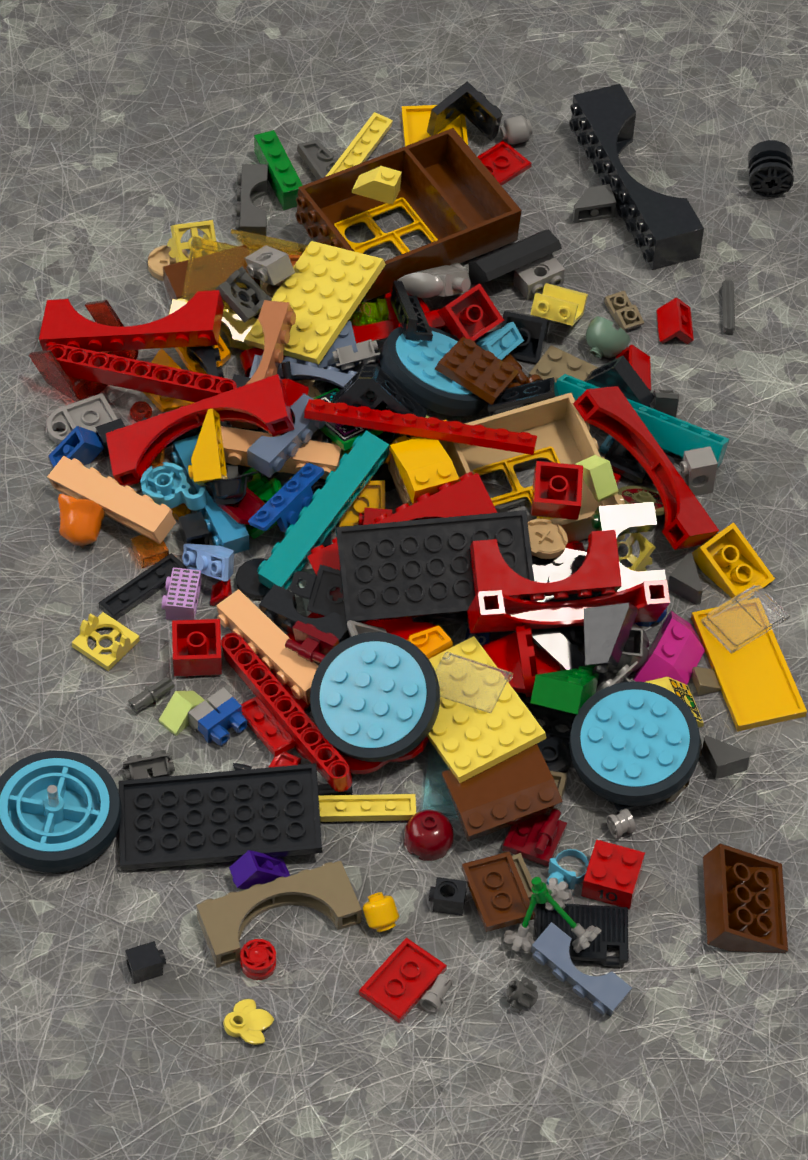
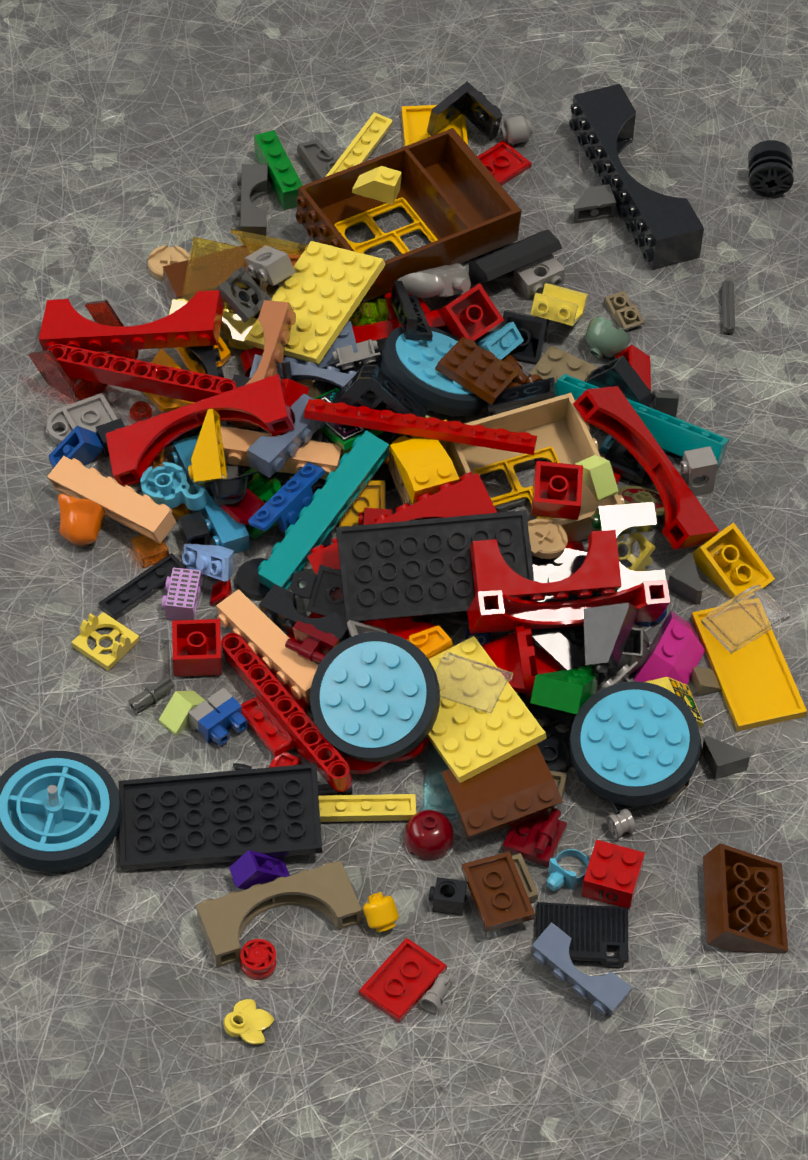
(145, 962): black brick -> none
(157, 762): dark grey hinge -> none
(177, 232): light yellow piece -> none
(521, 993): dark grey gear -> none
(553, 897): light grey plant -> none
(675, 320): red panel -> none

